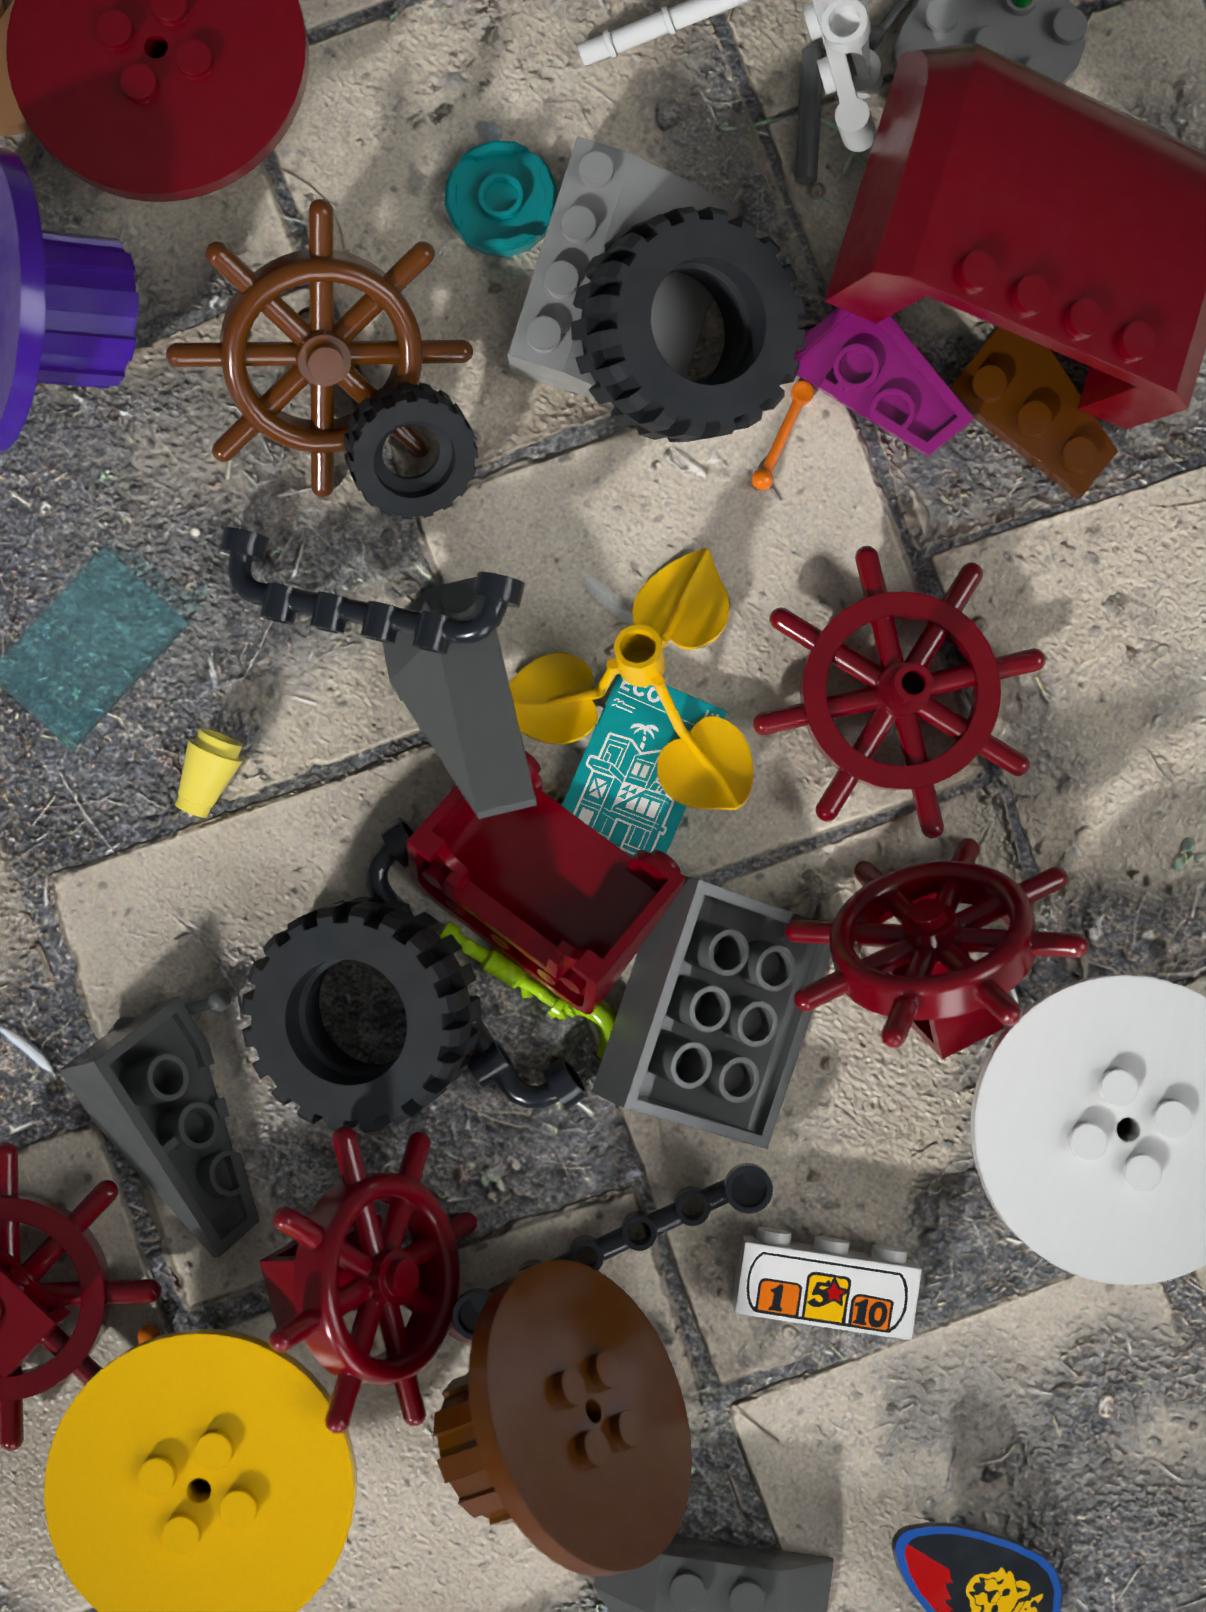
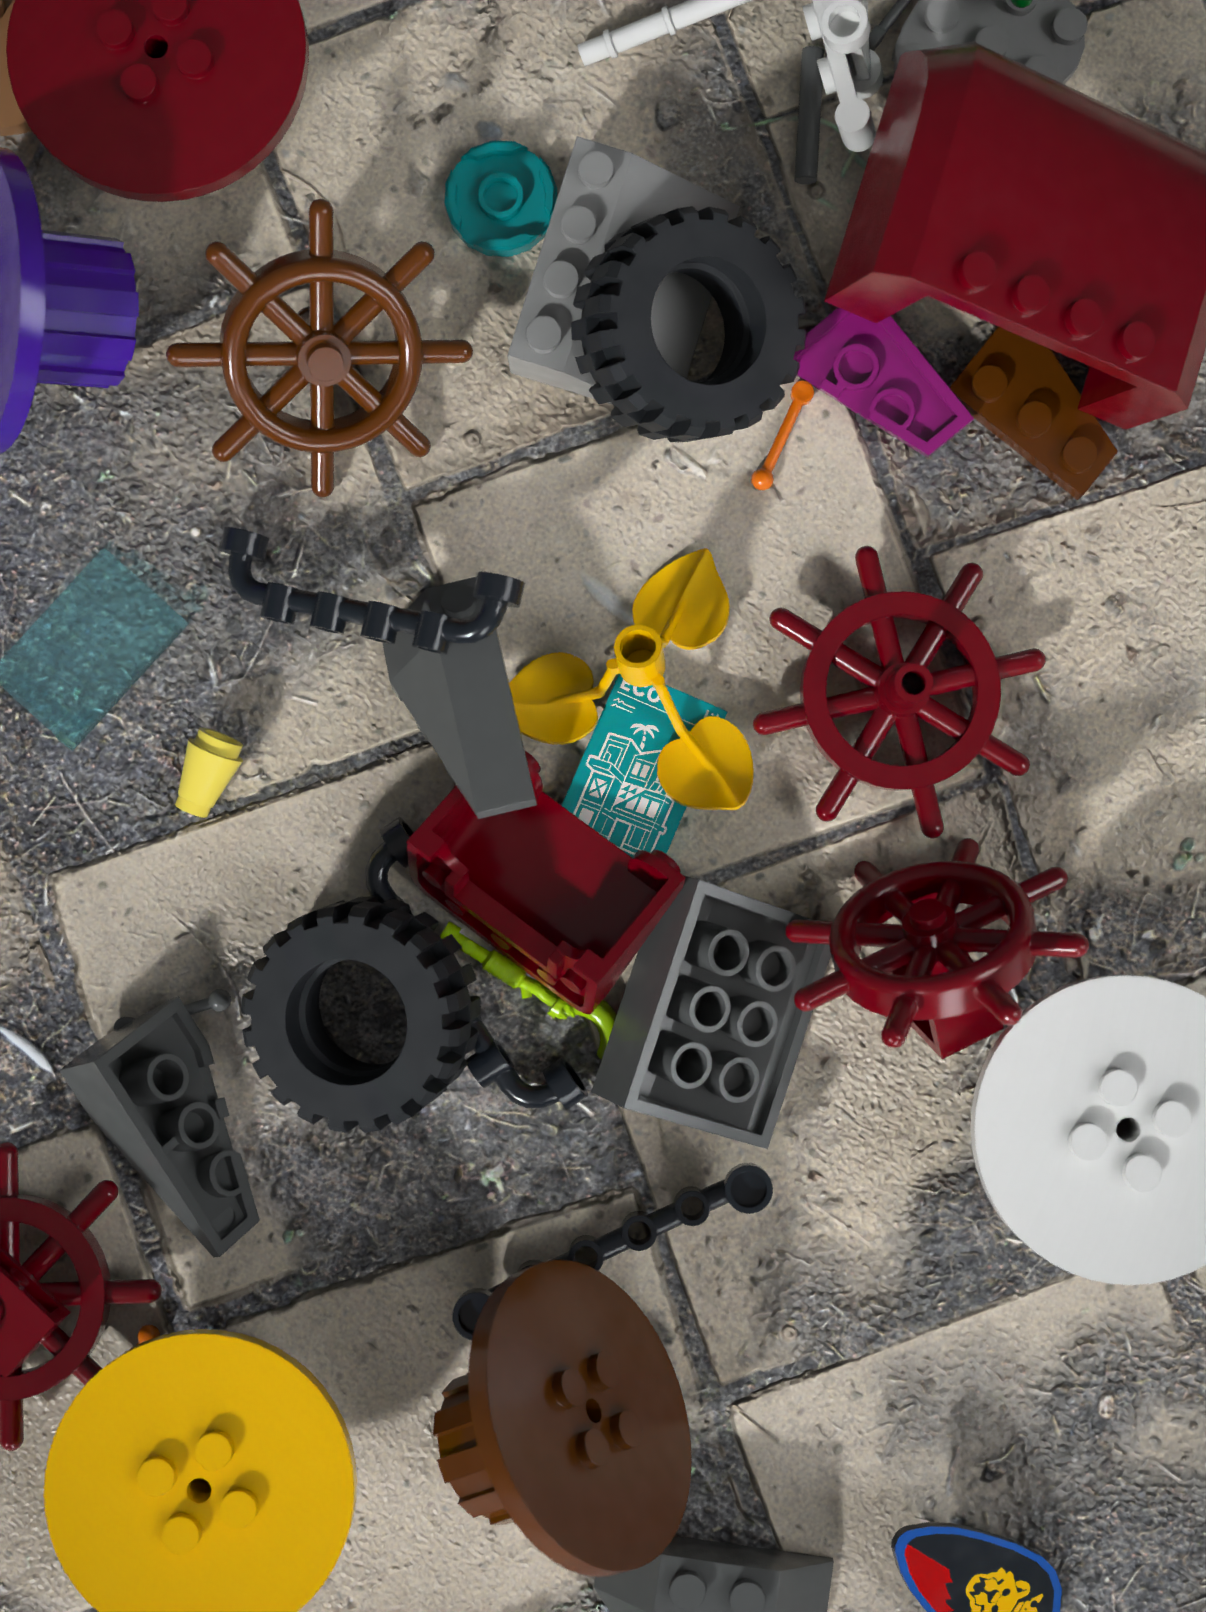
(354, 1262): dark red piece -> none
(401, 407): black tyre -> none
(826, 1284): brick -> none

